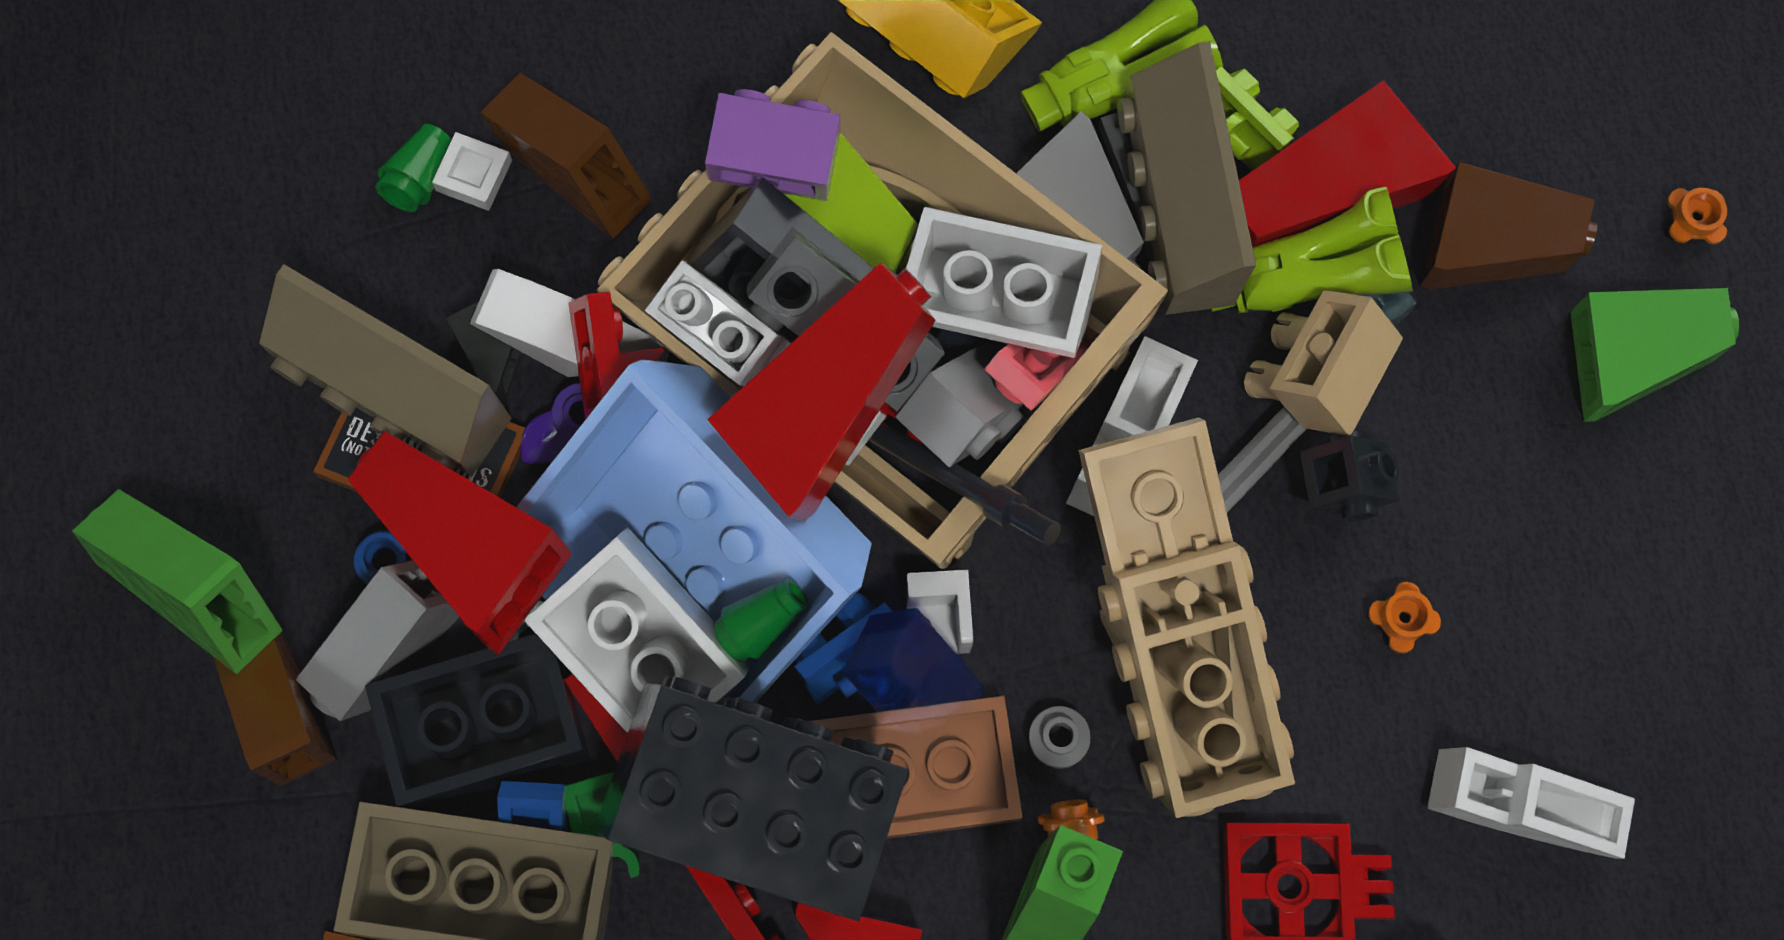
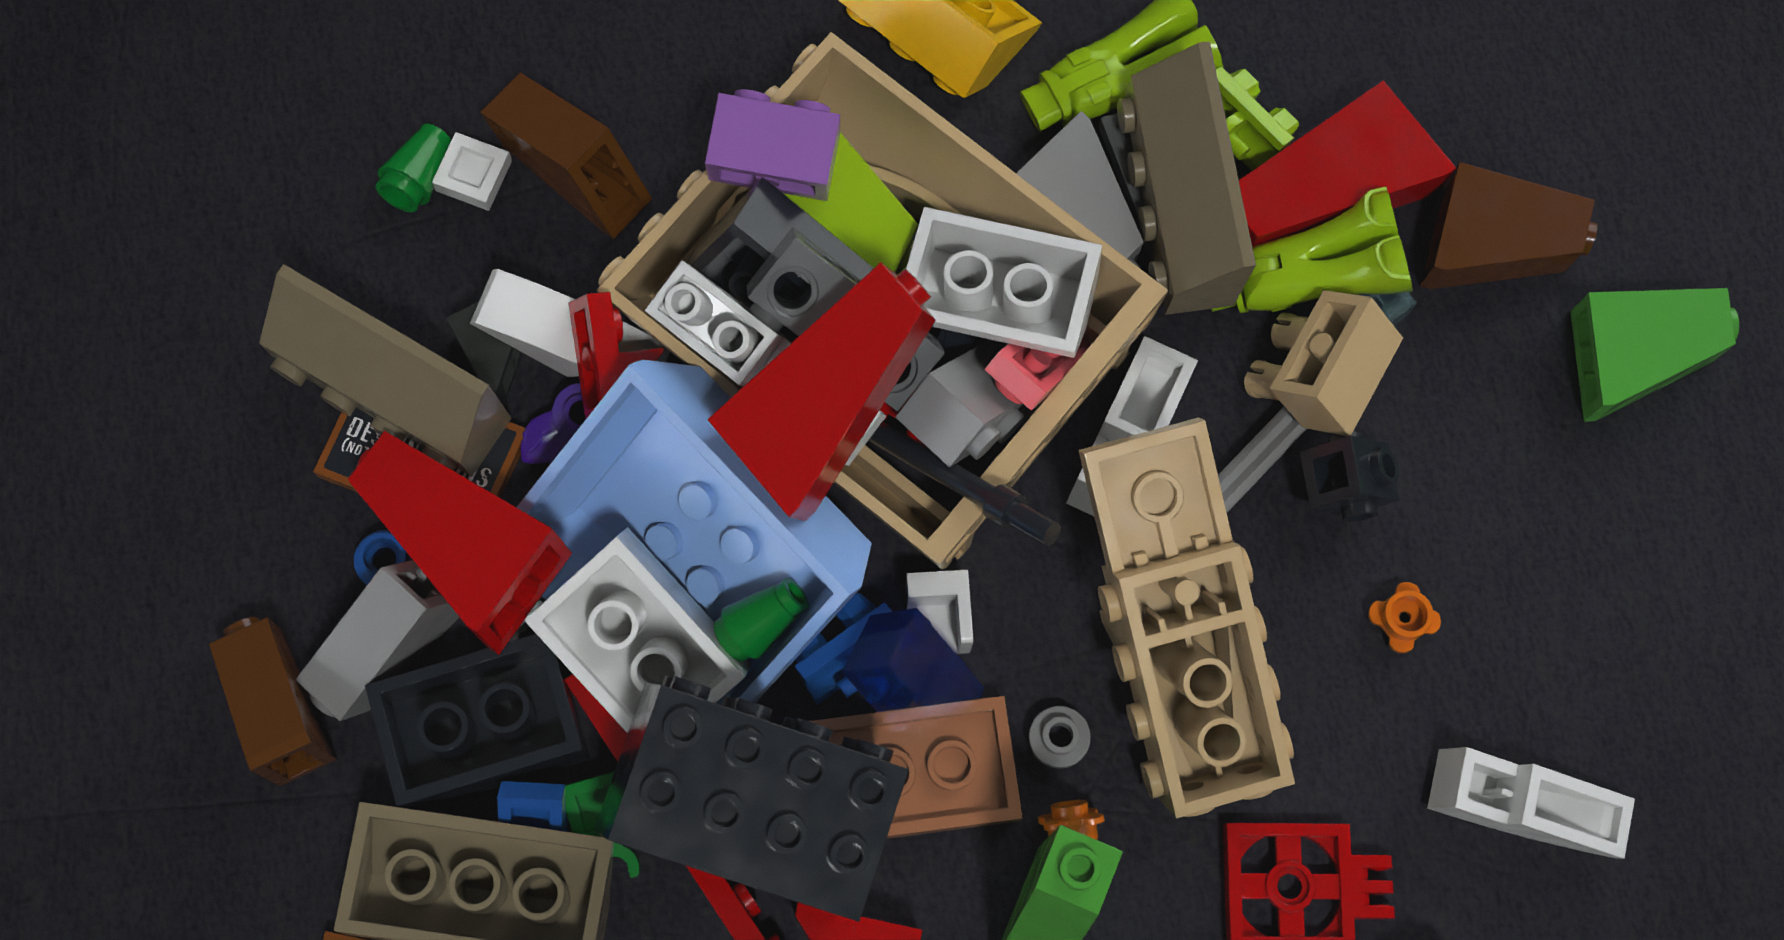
(180, 578): bright green slope -> none
(1708, 205): orange plate -> none

